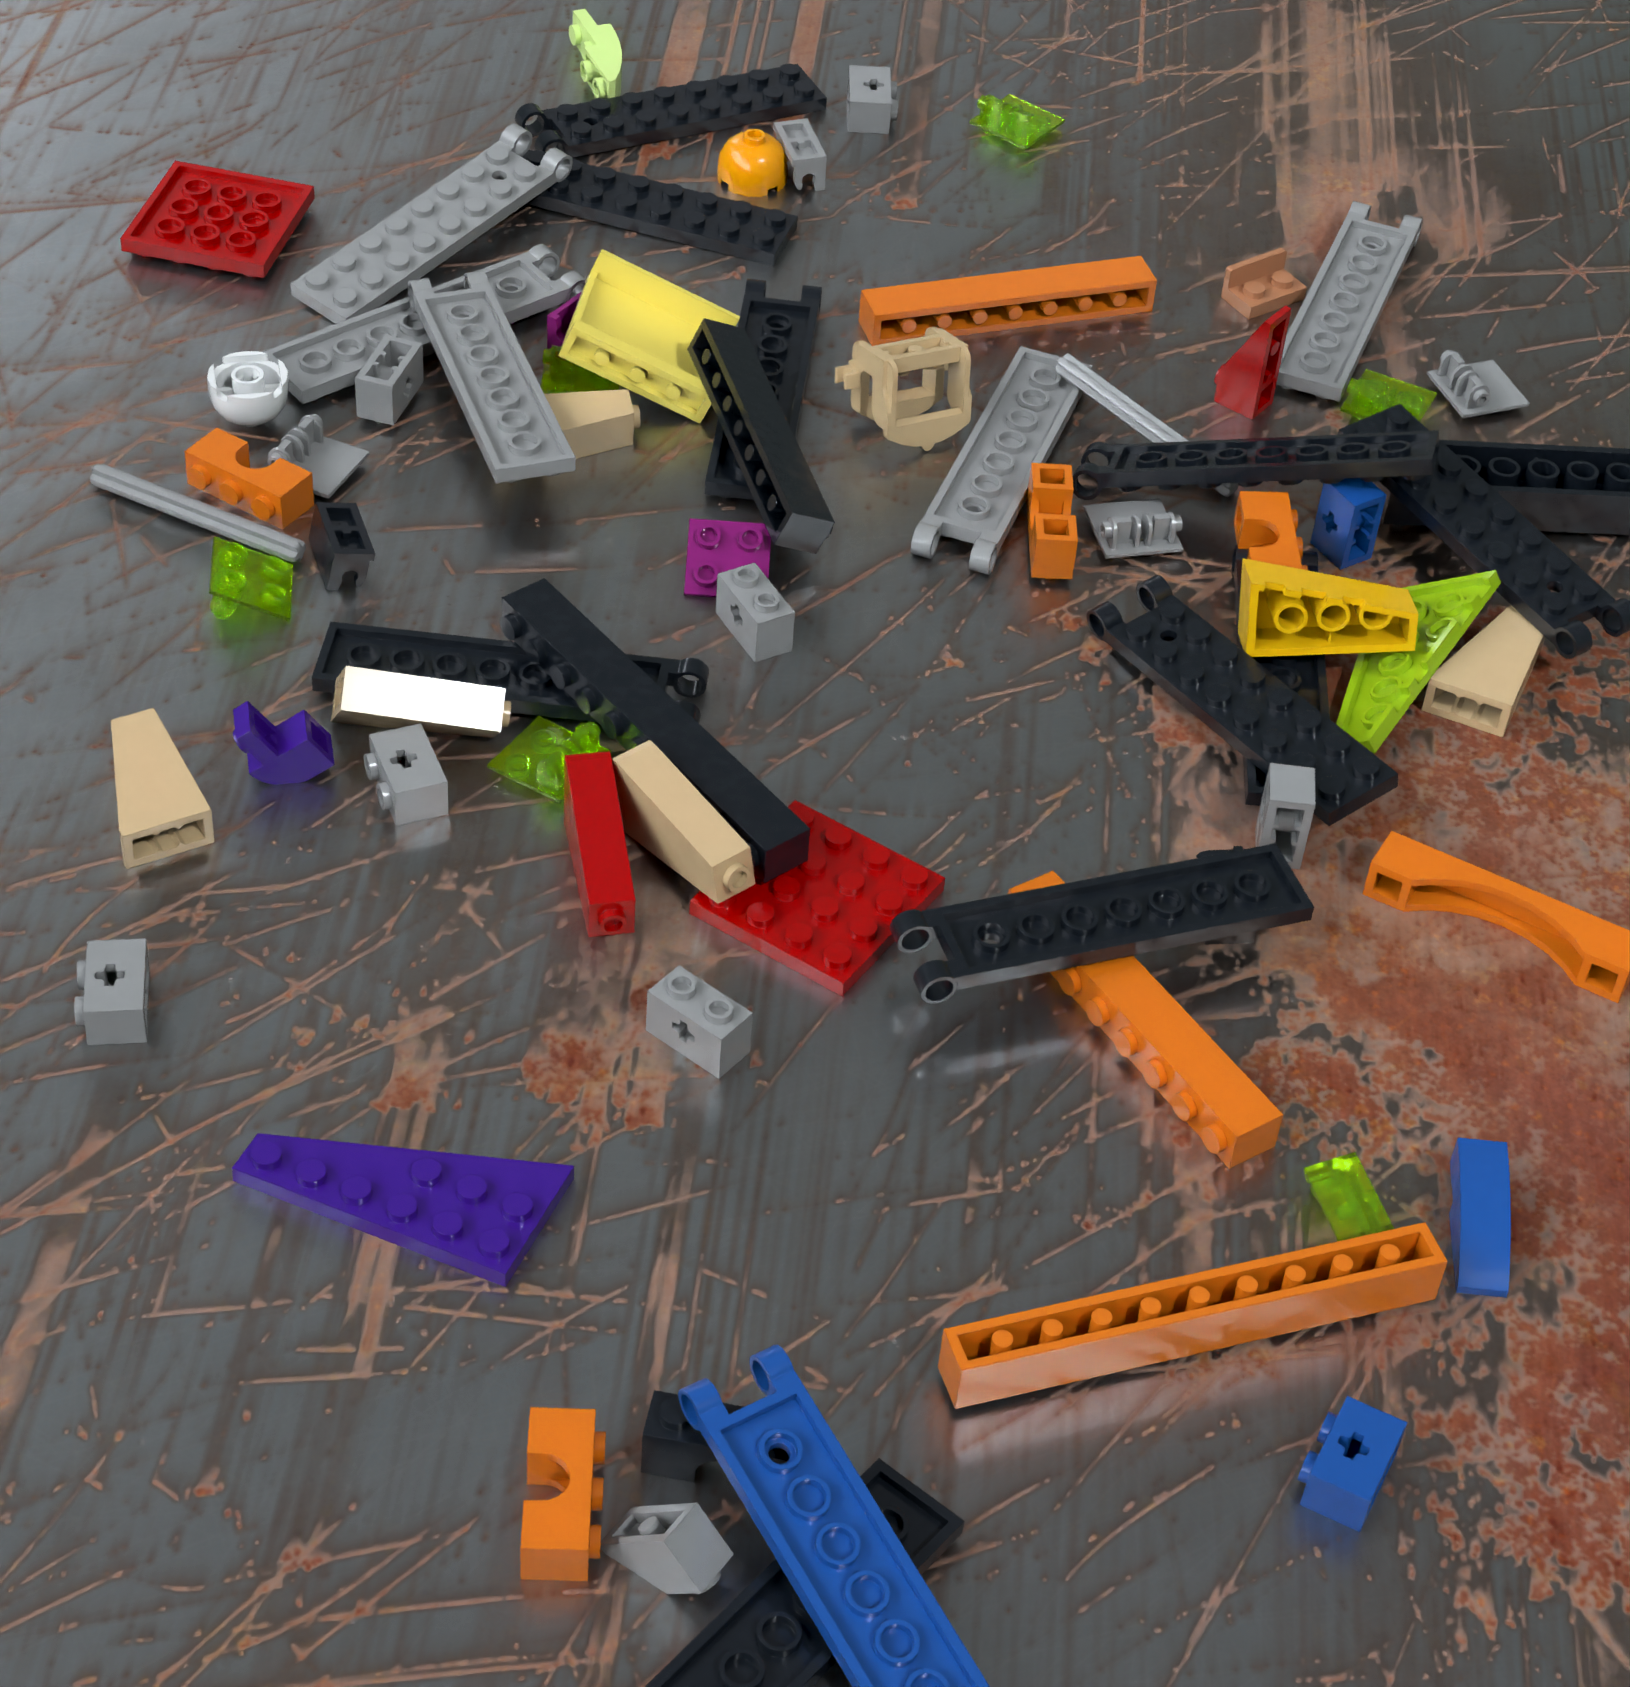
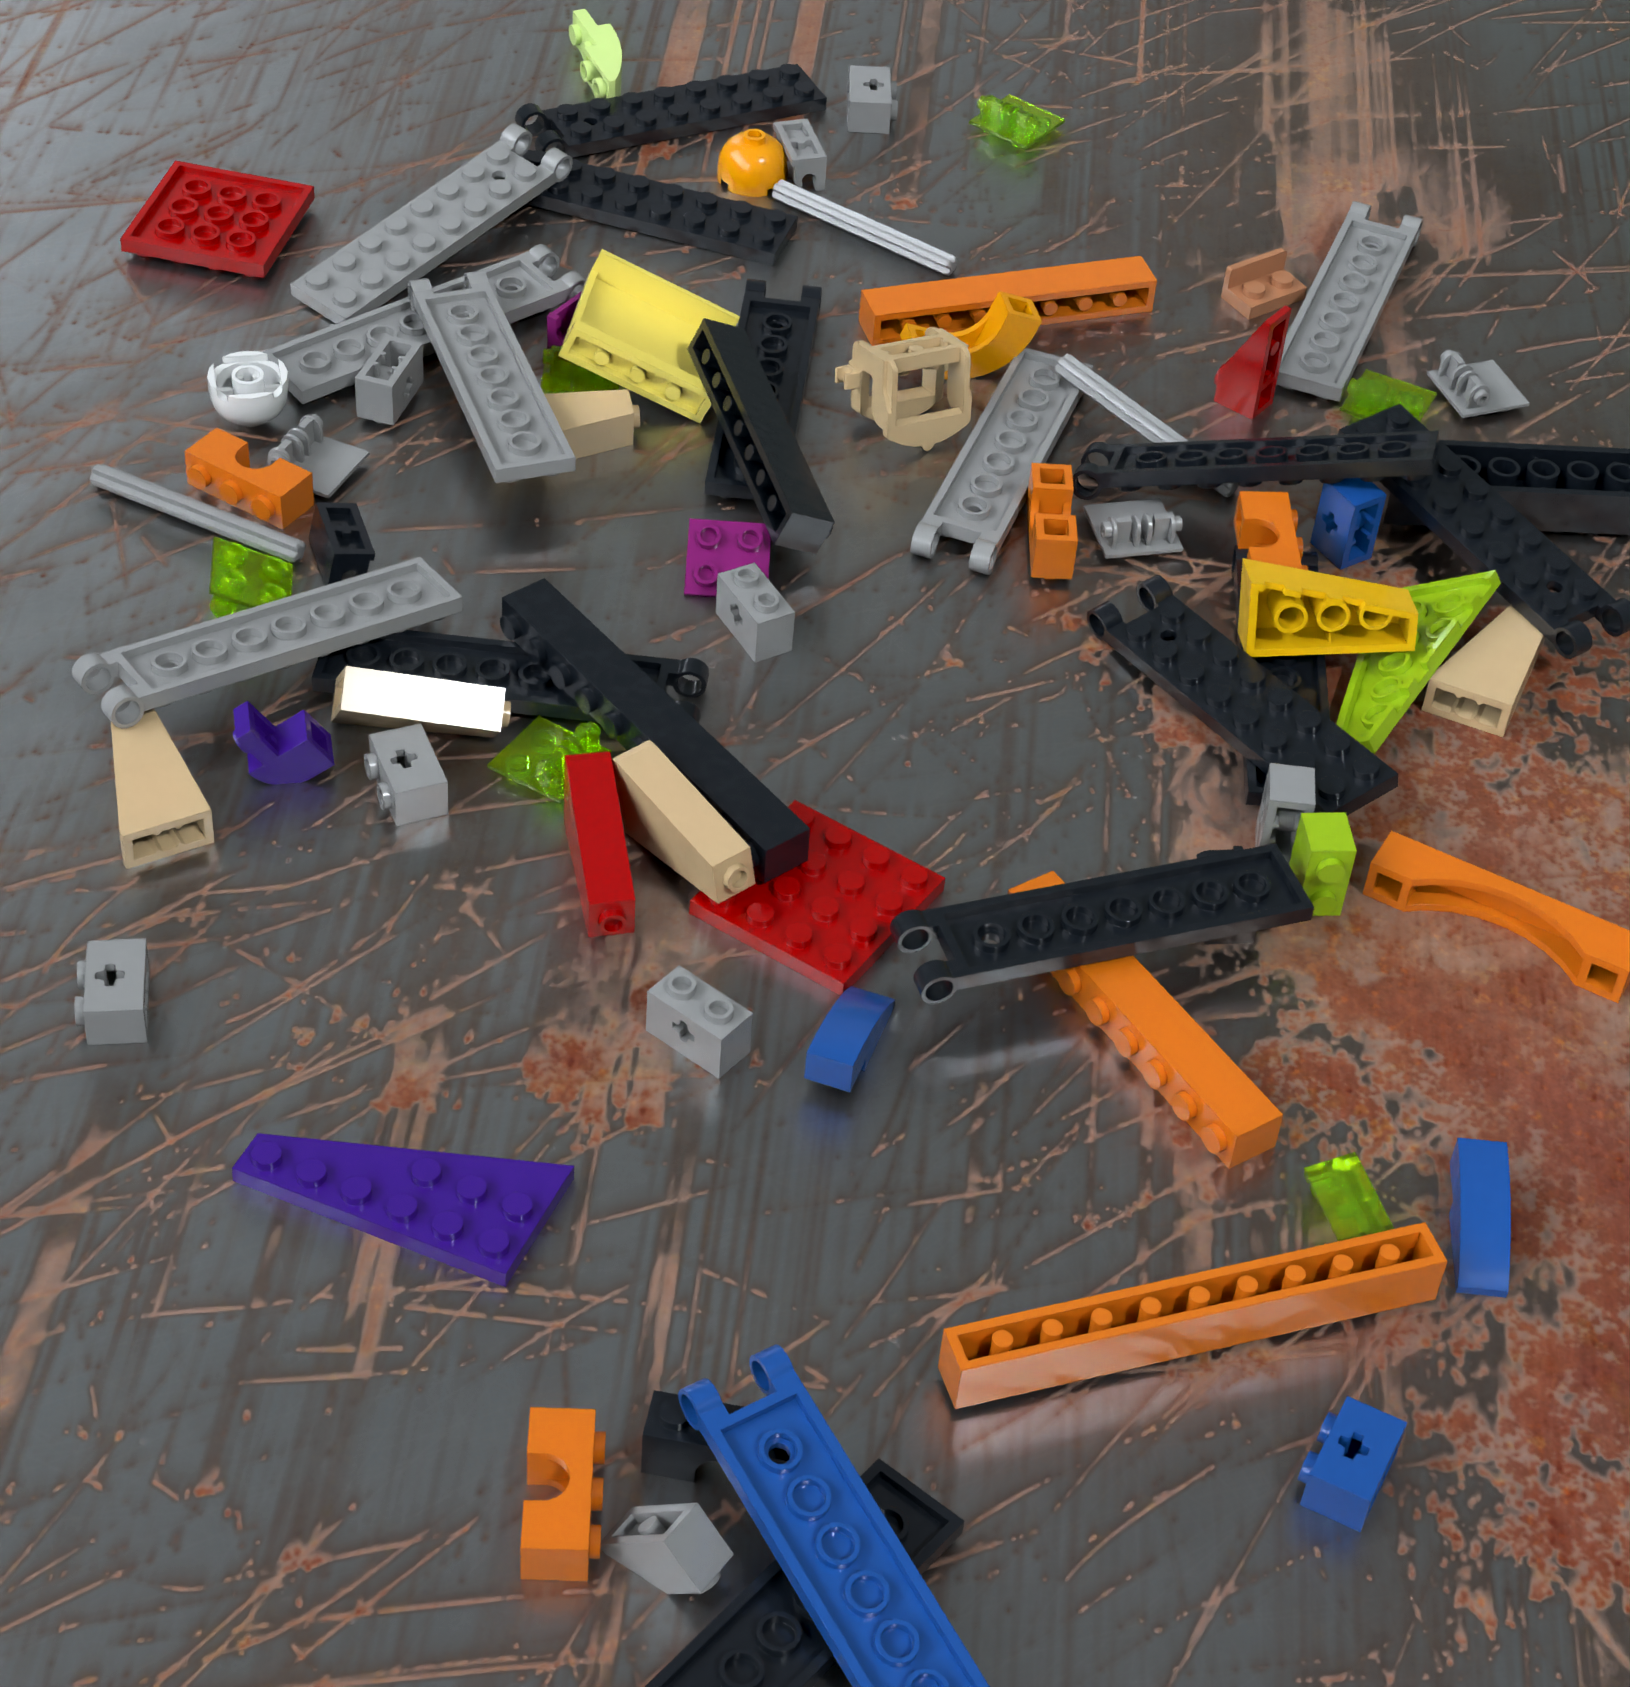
(266, 638): none -> light grey hinge
(847, 1038): none -> blue slope
(865, 227): none -> axle
(997, 336): none -> light orange arch
(1324, 859): none -> lime brick

